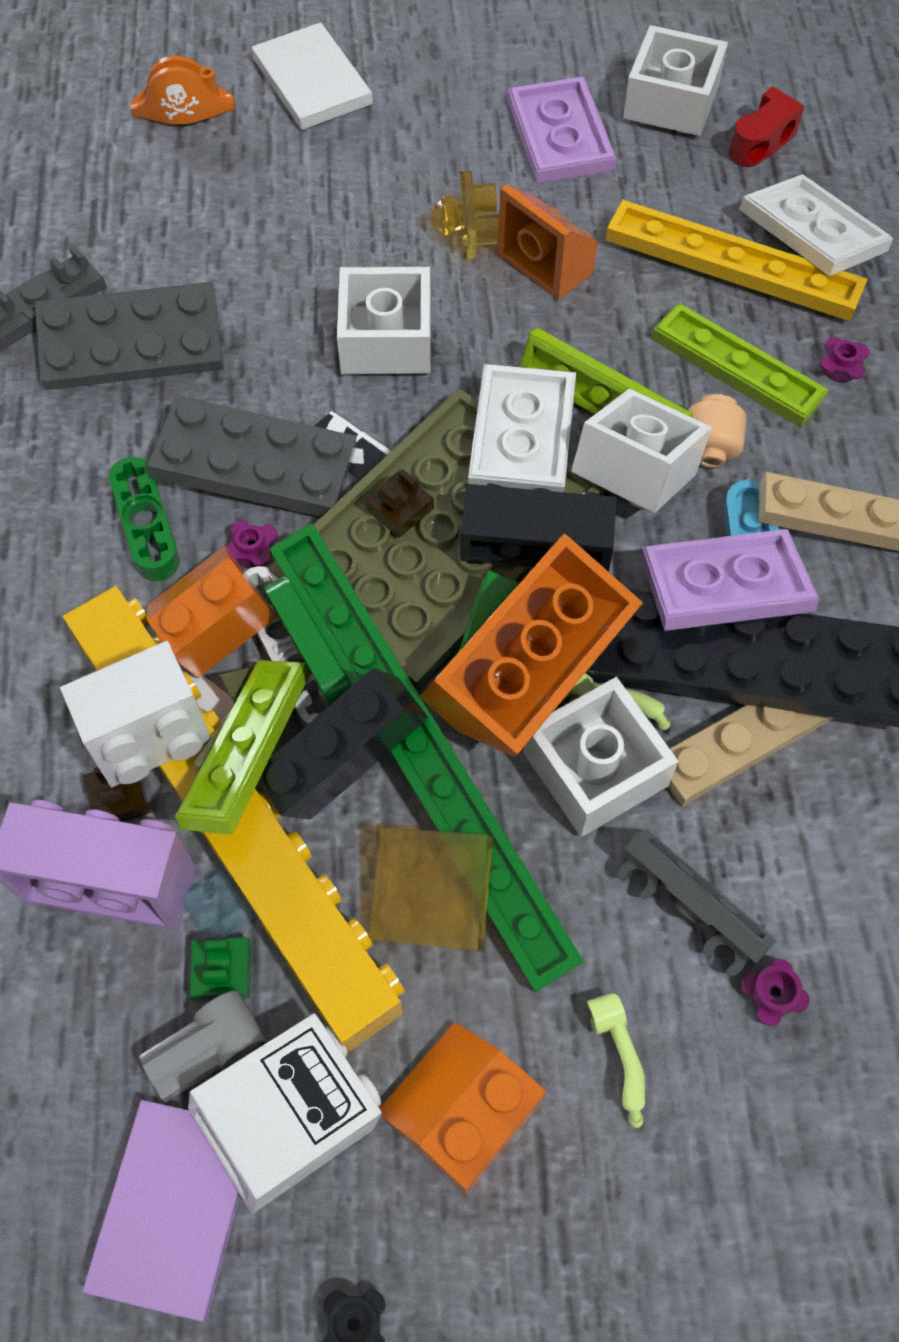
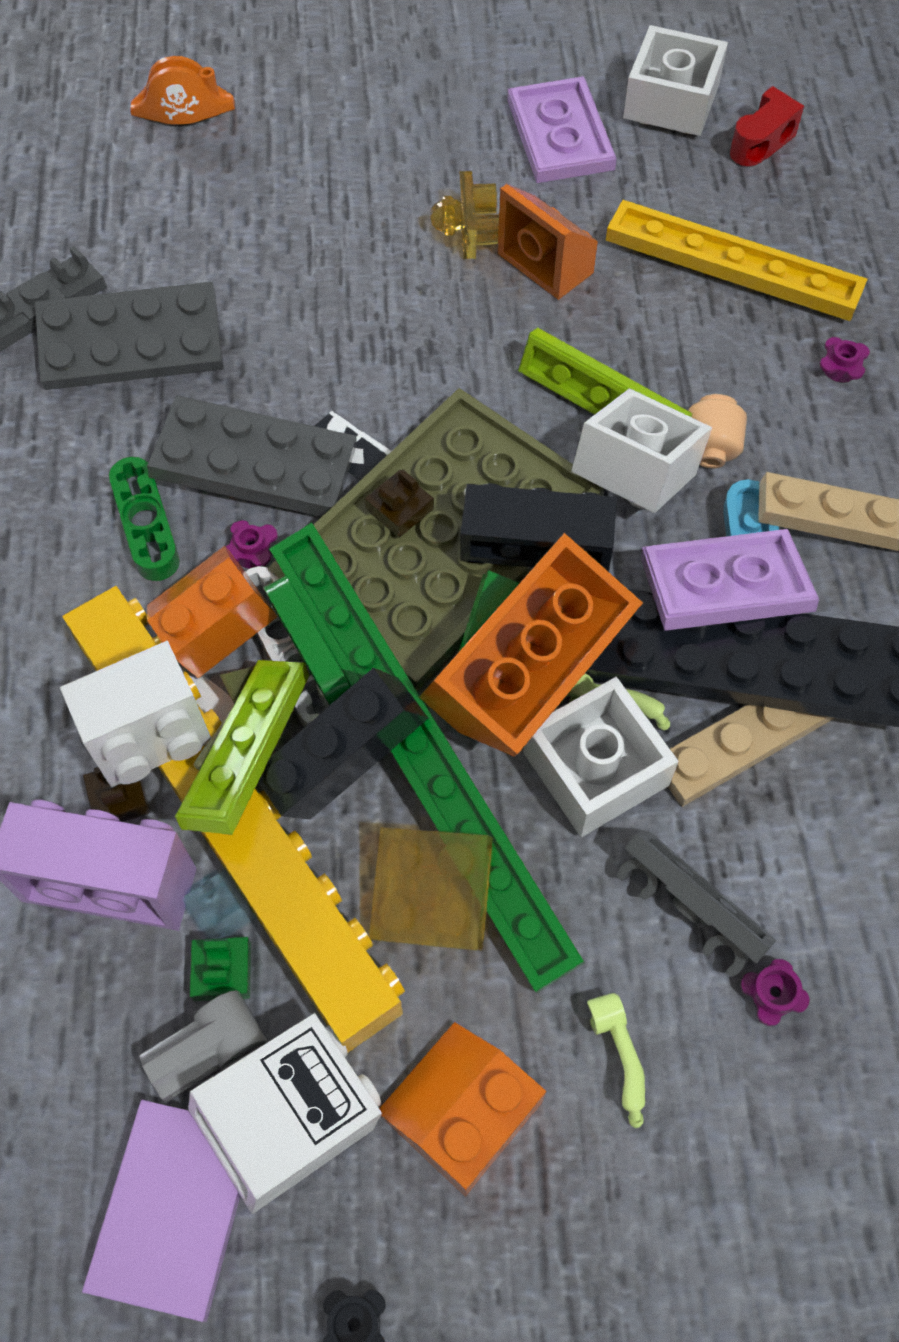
(311, 75): white tile -> none
(384, 320): white brick -> none
(522, 428): white tile -> none
(740, 364): lime tile -> none
(816, 224): white tile -> none

